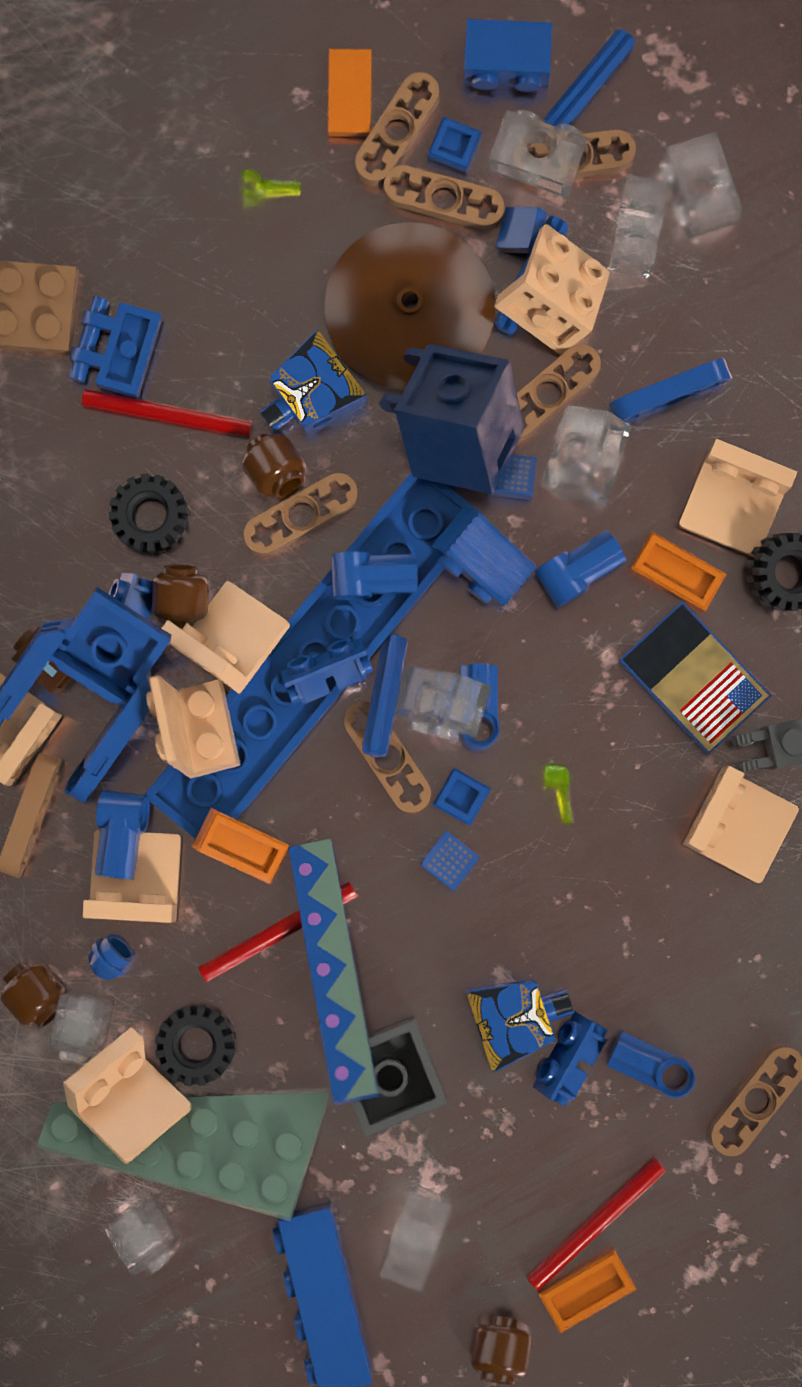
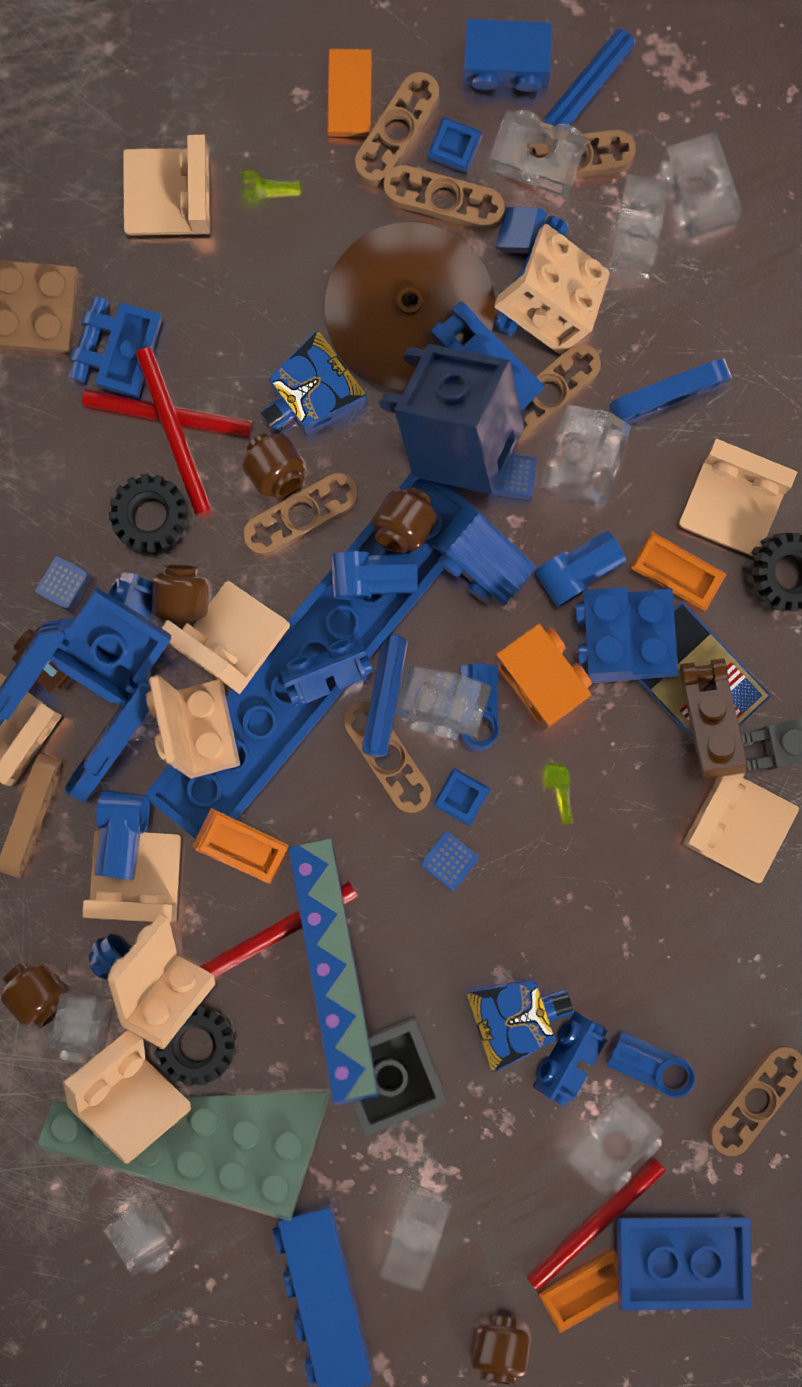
(64, 584): none -> blue slope
(155, 986): none -> light nougat bracket
(167, 189): none -> light nougat bracket
(173, 430): none -> red bar
(404, 520): none -> reddish brown head
(486, 343): none -> blue plate
(543, 675): none -> orange brick
(588, 1152): none -> clear brick
(628, 634): none -> blue plate
(684, 1263): none -> blue plate
(713, 720): none -> reddish brown plate

